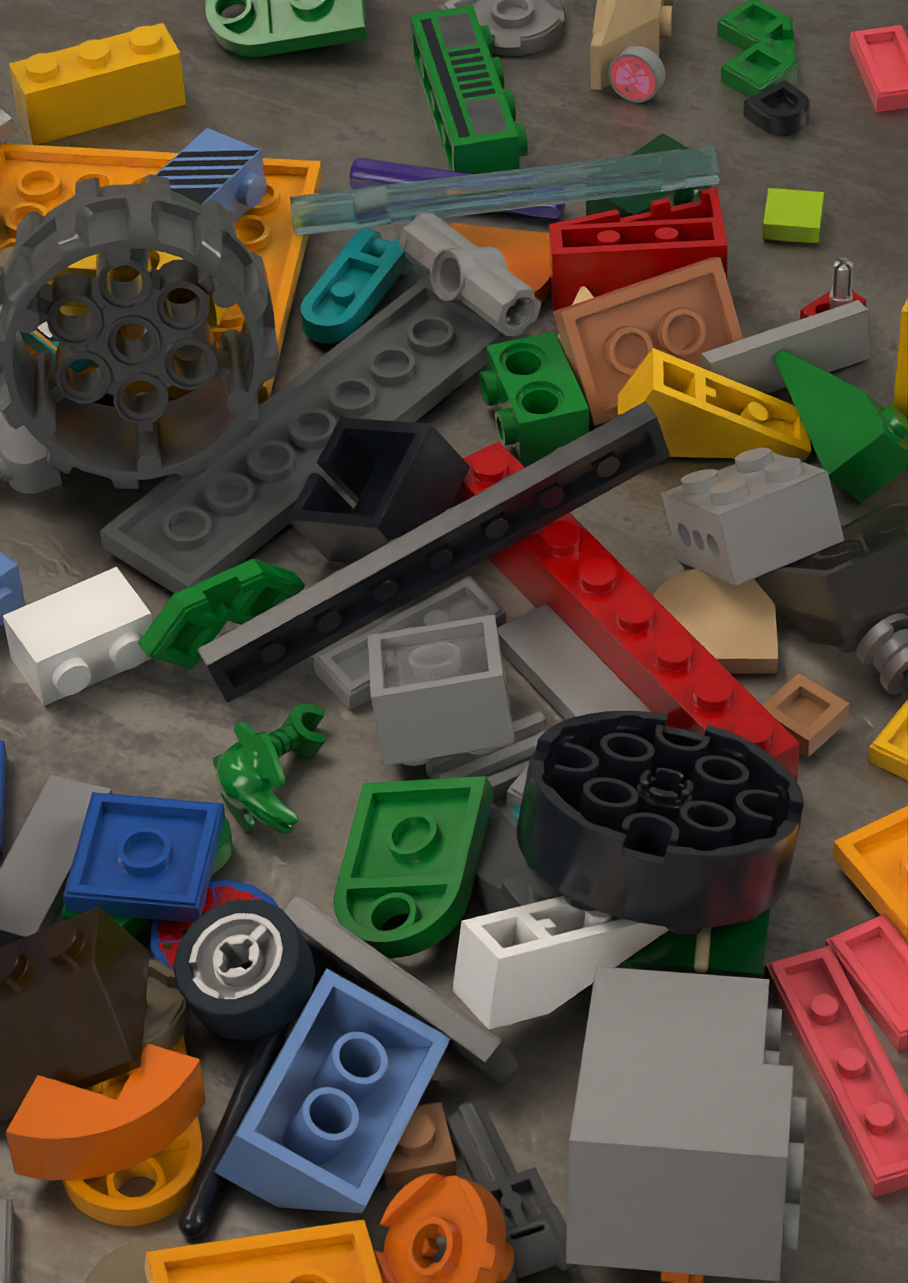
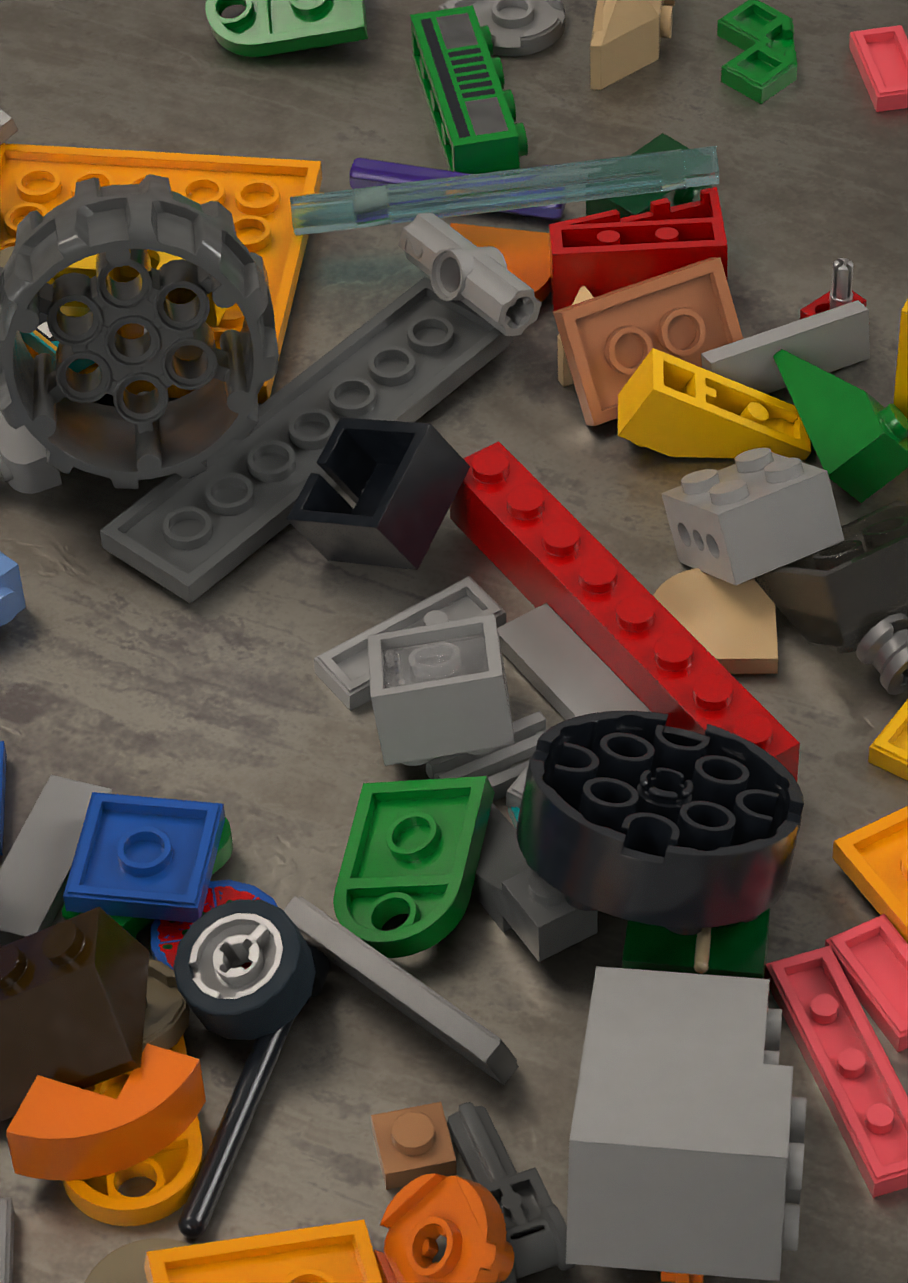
(78, 636): white brick -> none
(97, 83): yellow brick -> none
(203, 609): green tile -> none
(220, 171): medium blue brick -> none
(253, 766): green piece -> none
(333, 1101): medium blue slope -> none
(352, 286): teal plate -> none
(435, 551): black plate -> none
(533, 396): green brick -> none
(538, 957): white slope -> none
(637, 74): tile -> none
(778, 109): black tile -> none
(793, 215): lime tile -> none
(808, 712): medium nougat plate -> none

